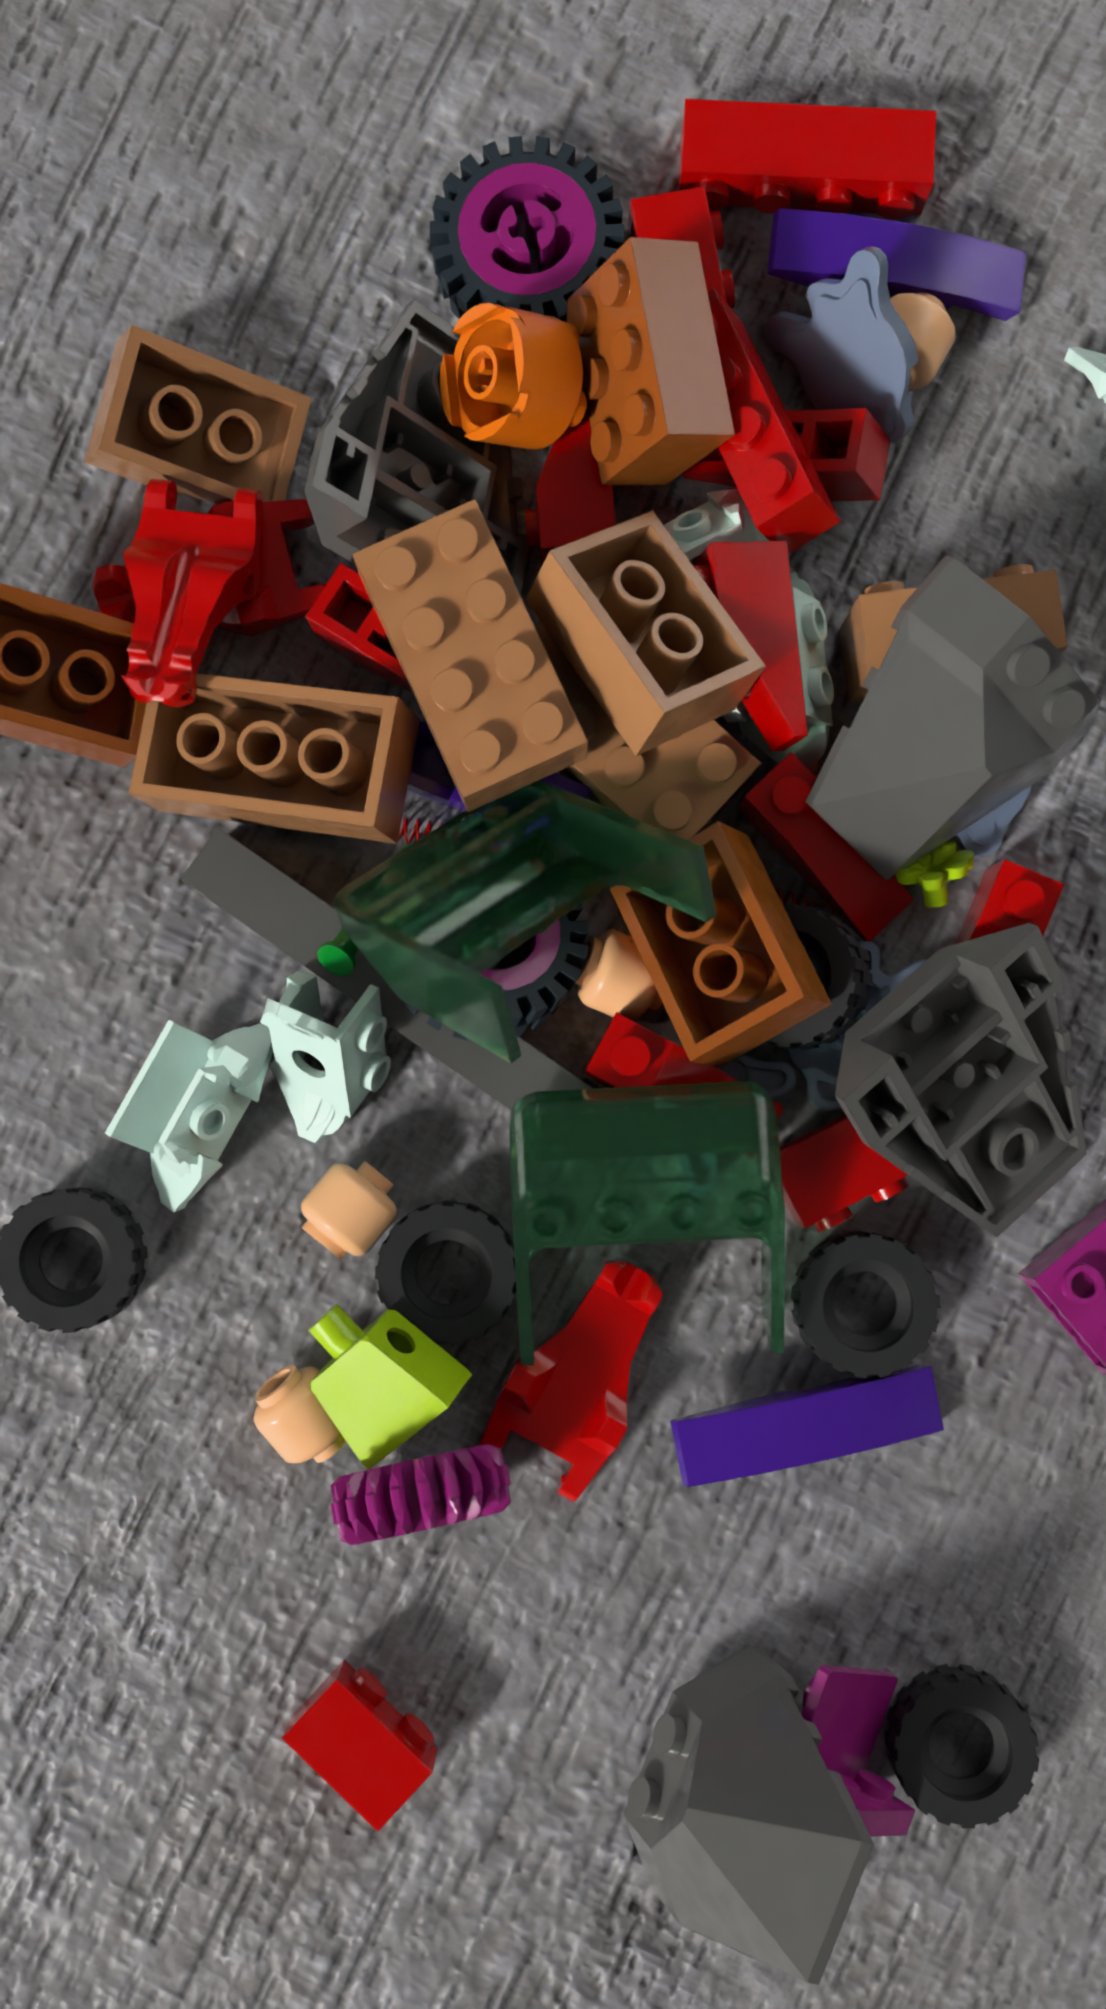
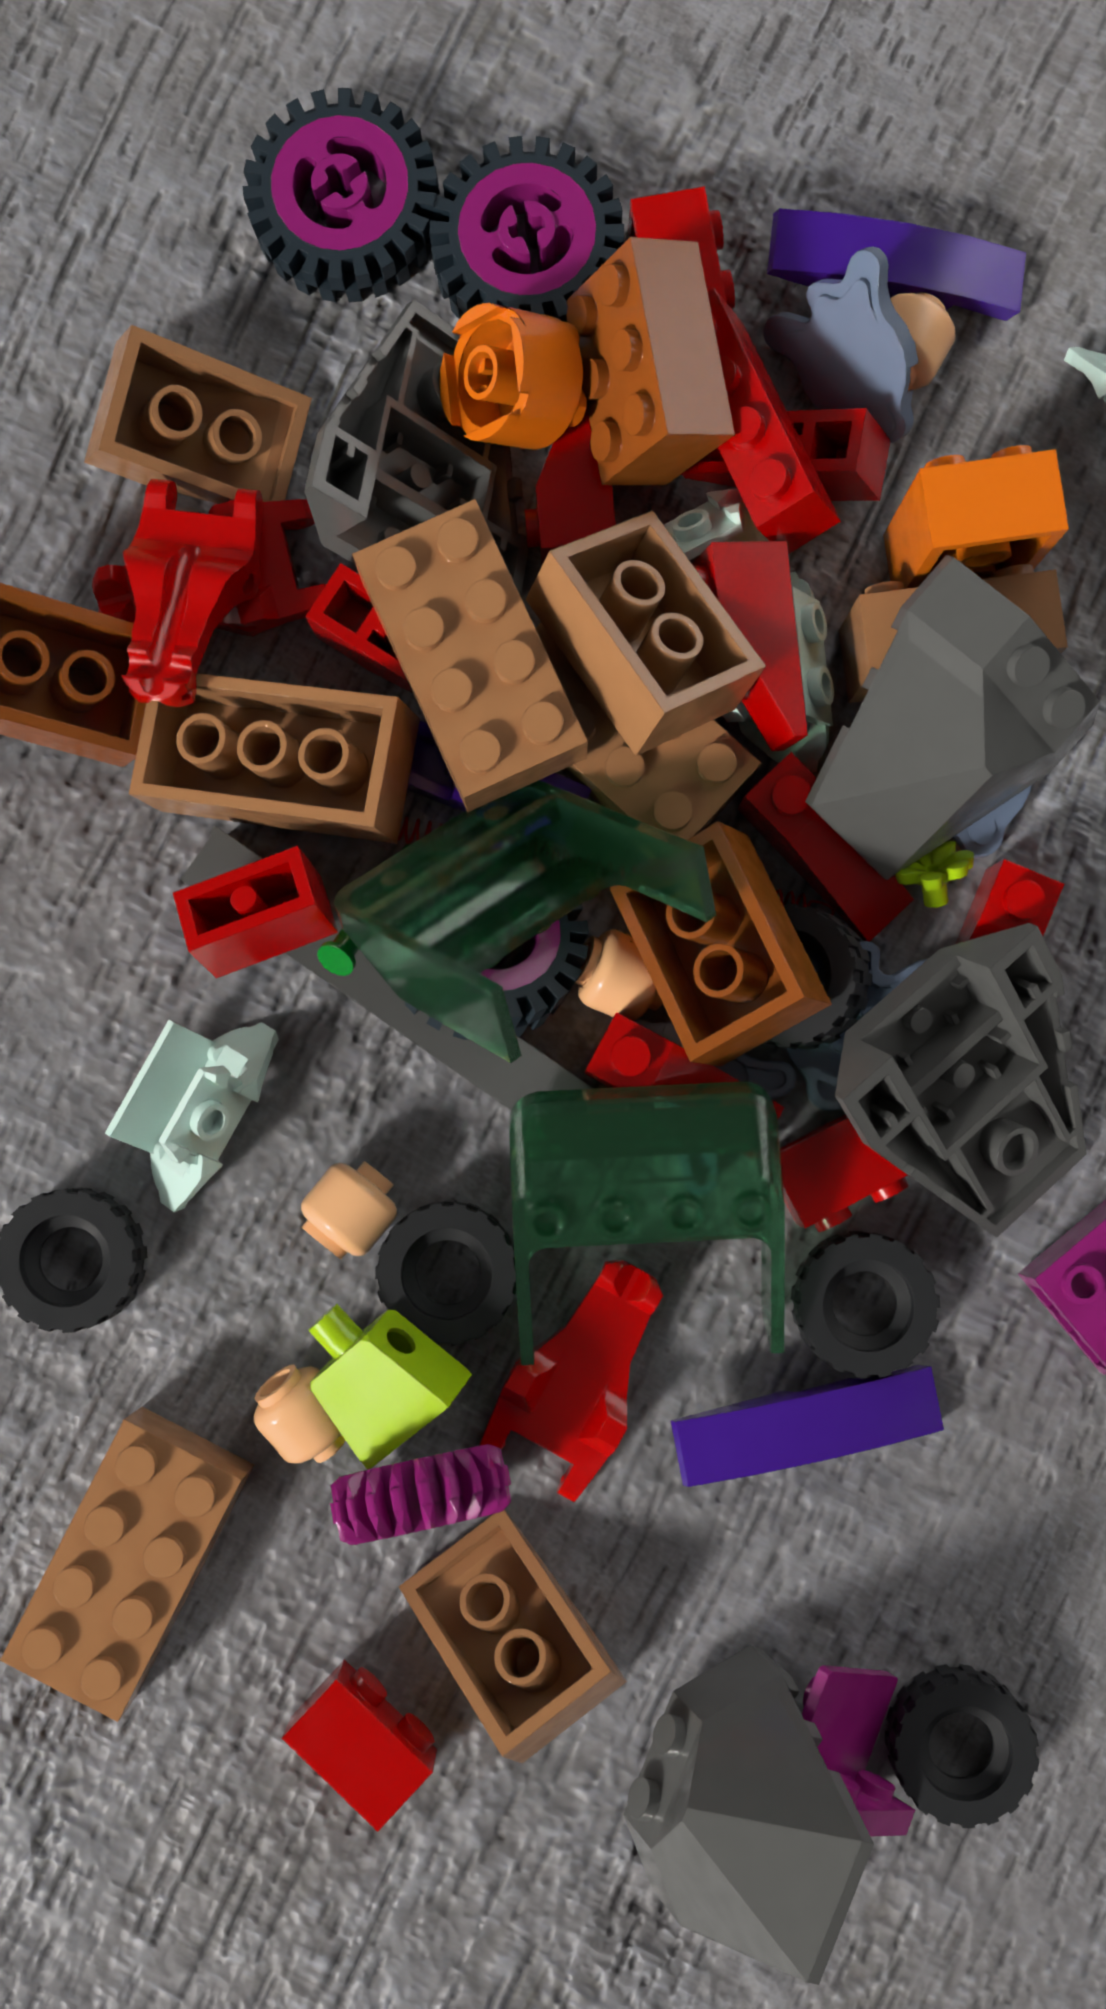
(127, 1563): none -> medium nougat brick
(255, 912): none -> red brick
(326, 153): none -> wheel
(350, 1054): light aqua piece -> none
(511, 1637): none -> medium nougat slope
(808, 156): red brick -> none
(978, 512): none -> orange brick

